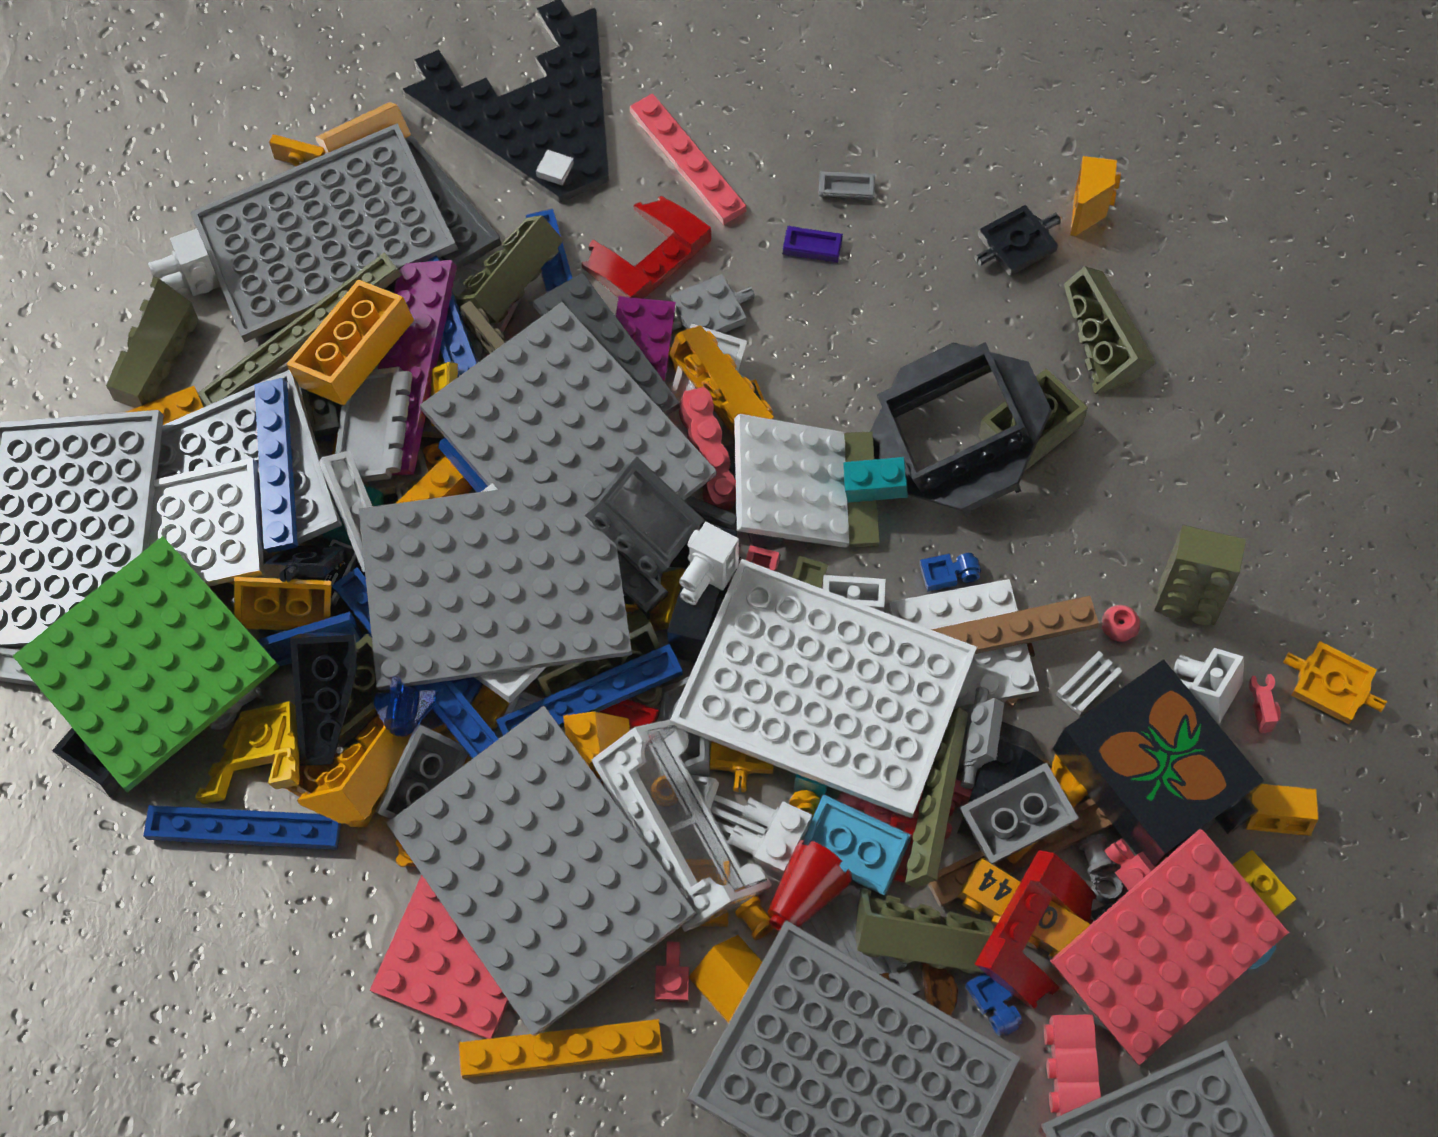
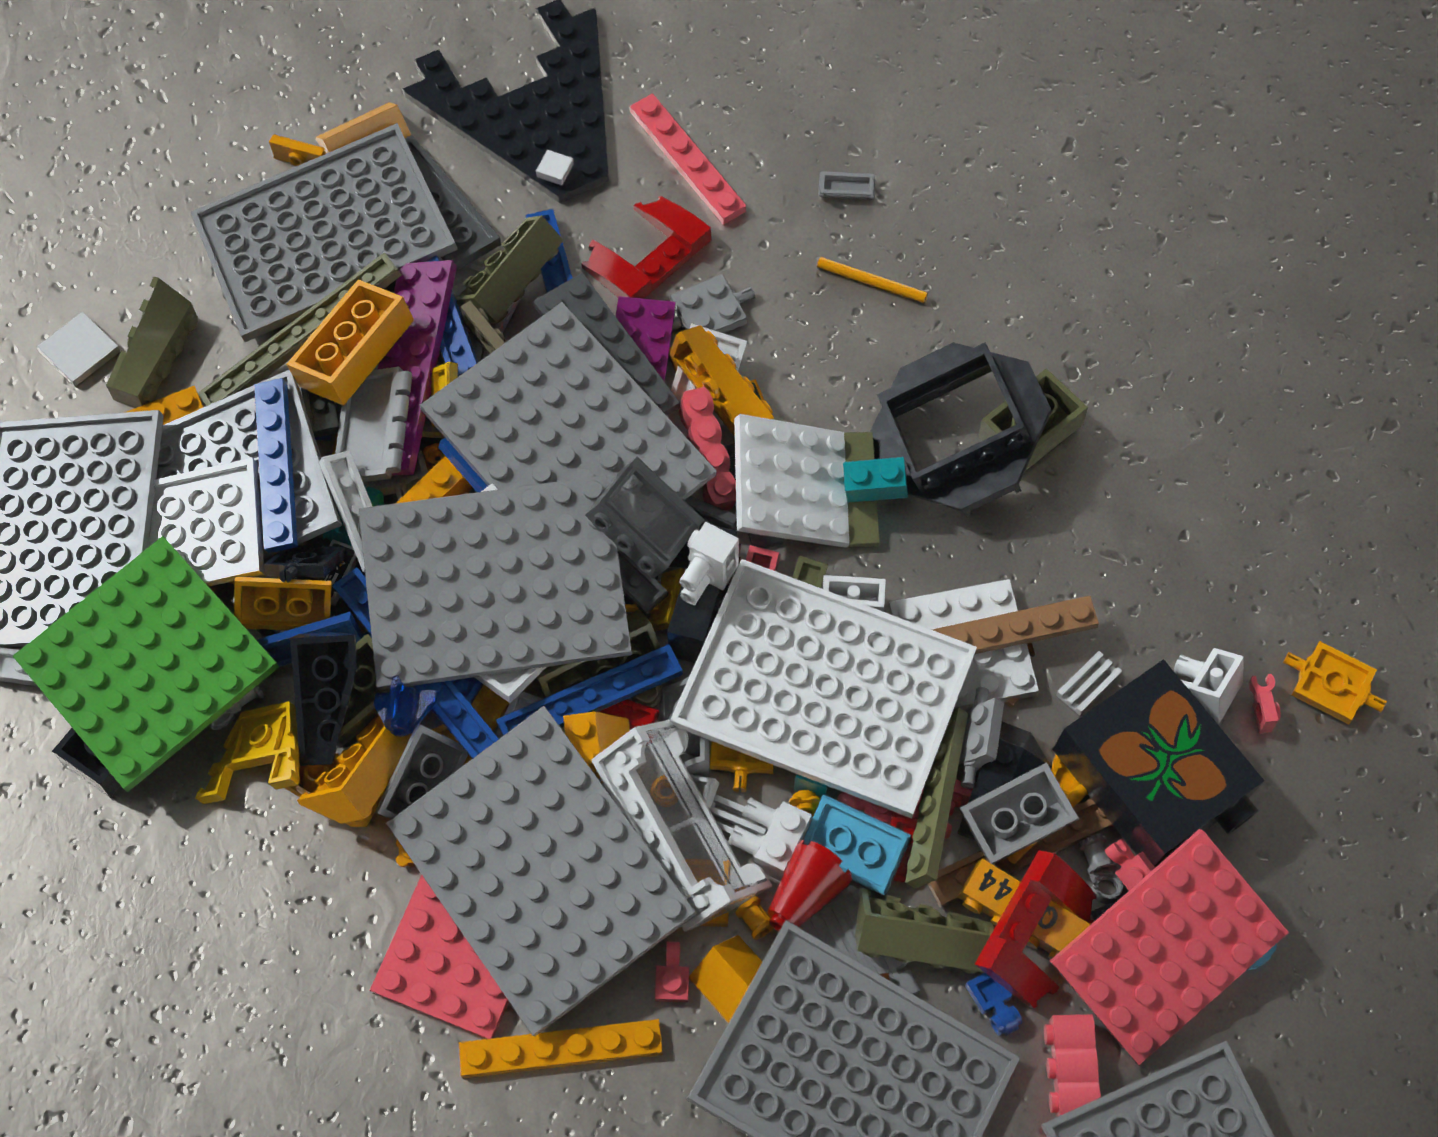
(78, 349): none -> white tile
(187, 266): white brick -> none
(241, 827): blue plate -> none
(812, 244): dark purple tile -> none
(872, 280): none -> light orange bar
(939, 988): reddish brown tile -> none
(941, 572): blue plate -> none
(1017, 240): black plate -> none
(1094, 192): light orange slope -> none
(1108, 334): olive wedge -> none
(1118, 631): coral plate -> none
(1199, 575): olive brick -> none
(1264, 882): yellow plate -> none
(1284, 810): light orange hinge -> none

